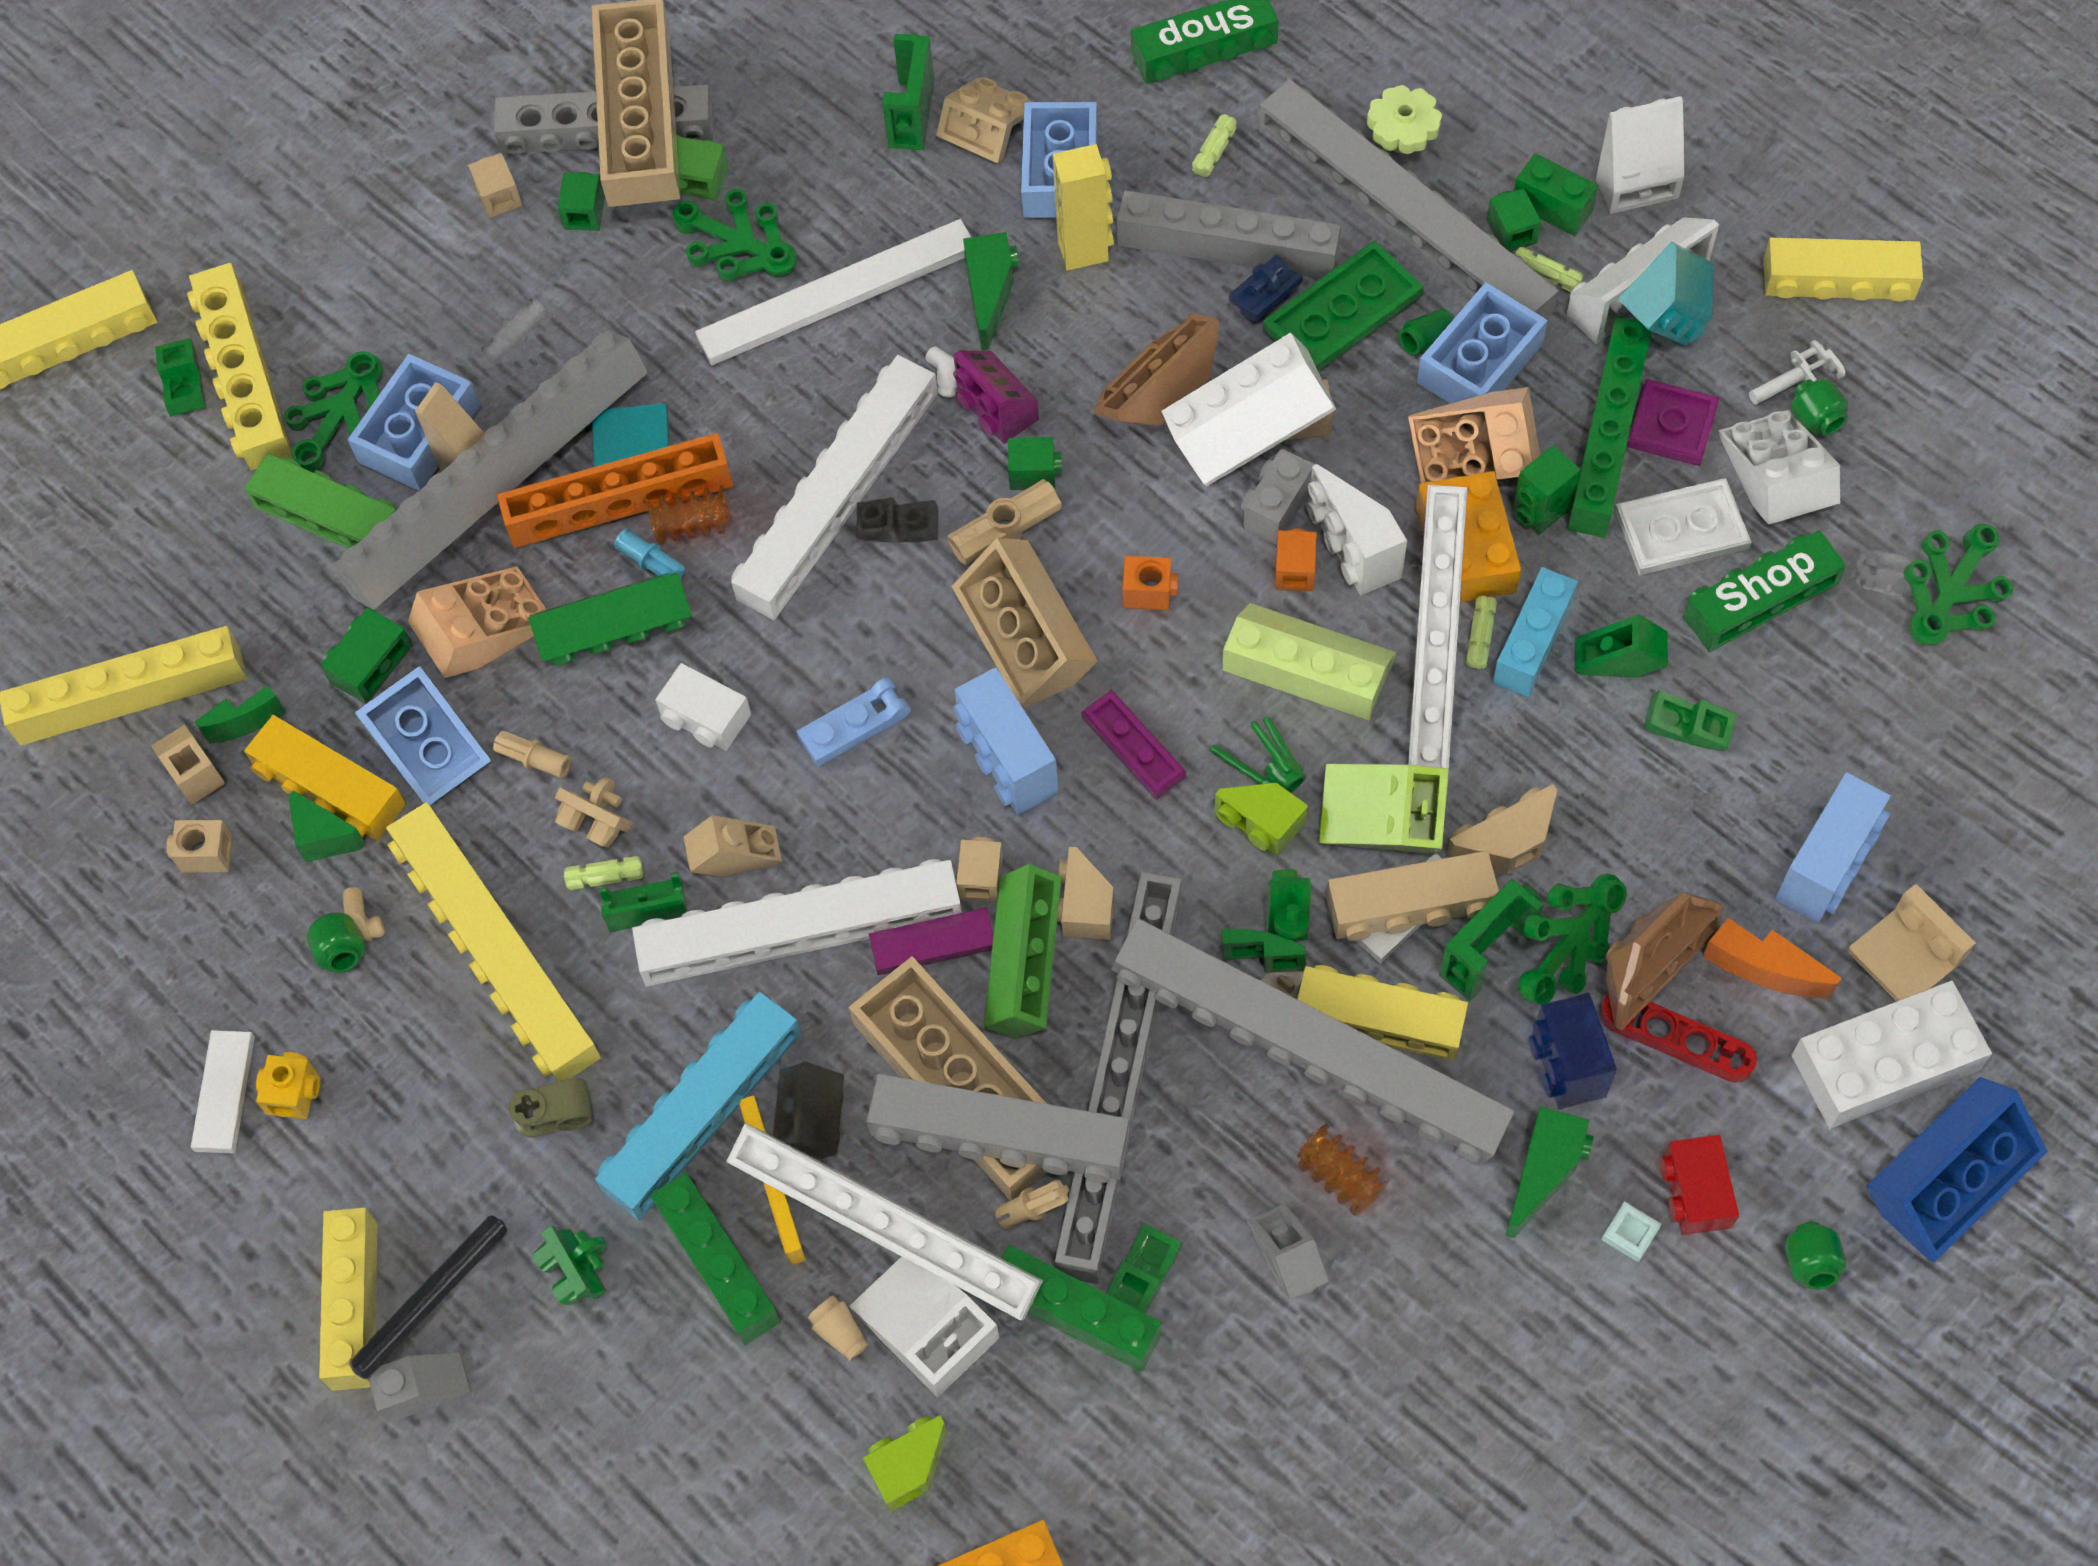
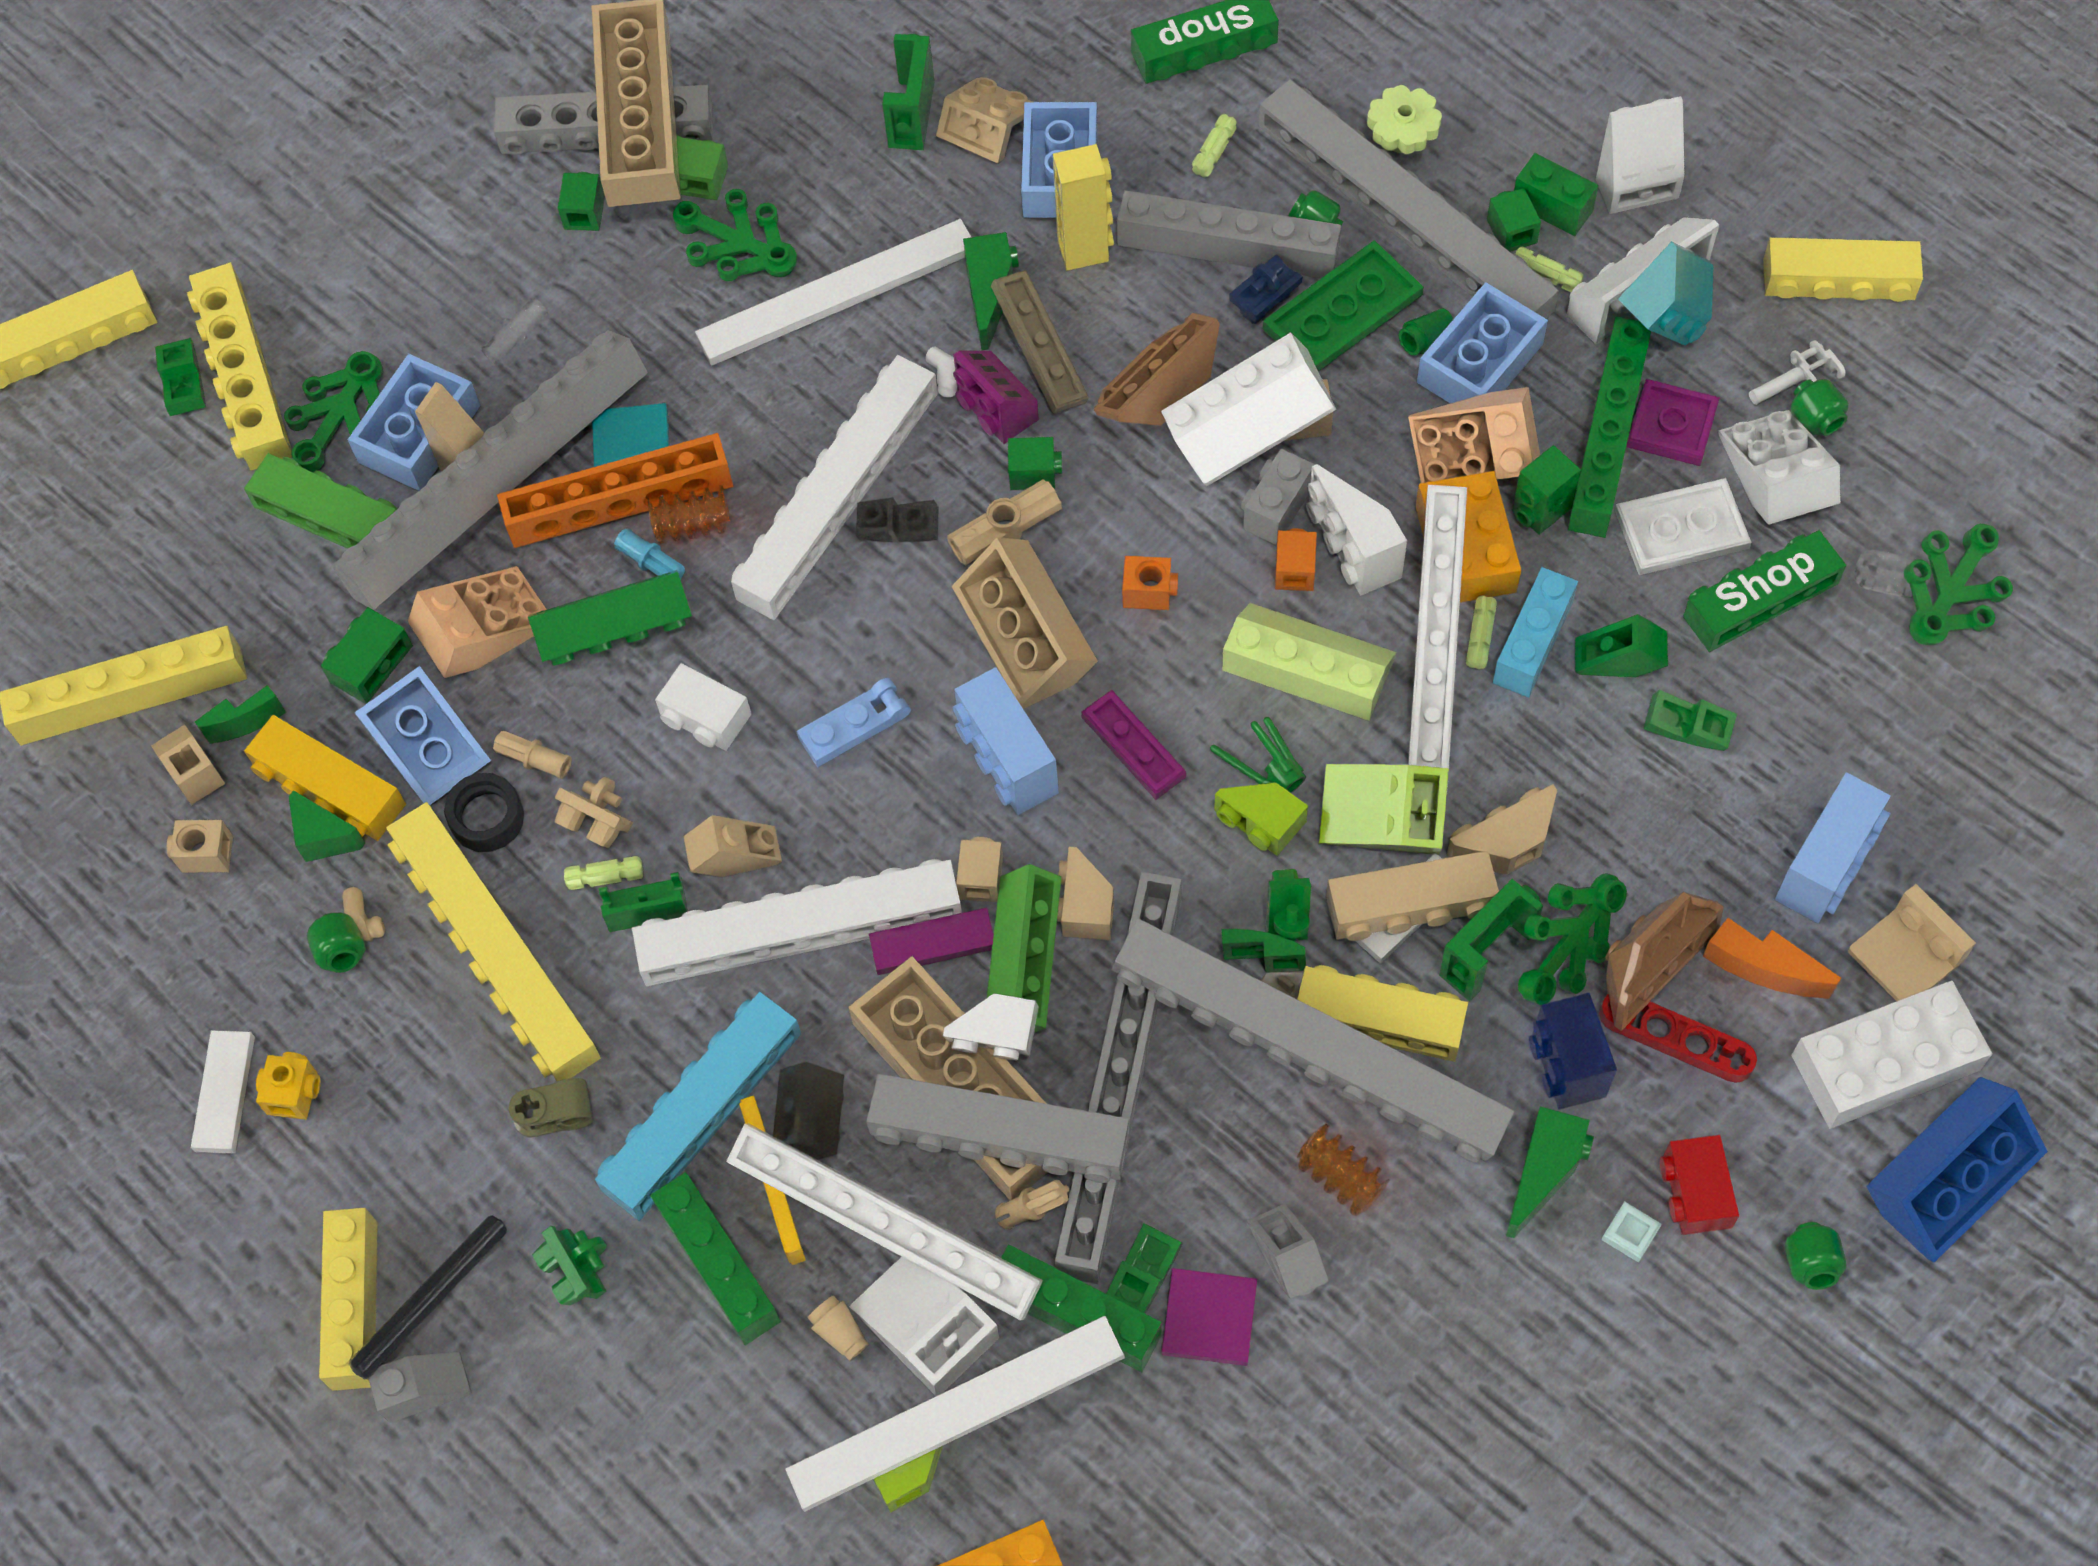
(473, 787): none -> black tyre
(495, 185): tan brick -> none
(954, 1413): none -> white tile
(996, 1024): none -> white slope
(1039, 341): none -> dark tan tile
(1209, 1317): none -> magenta tile
(1316, 207): none -> green head

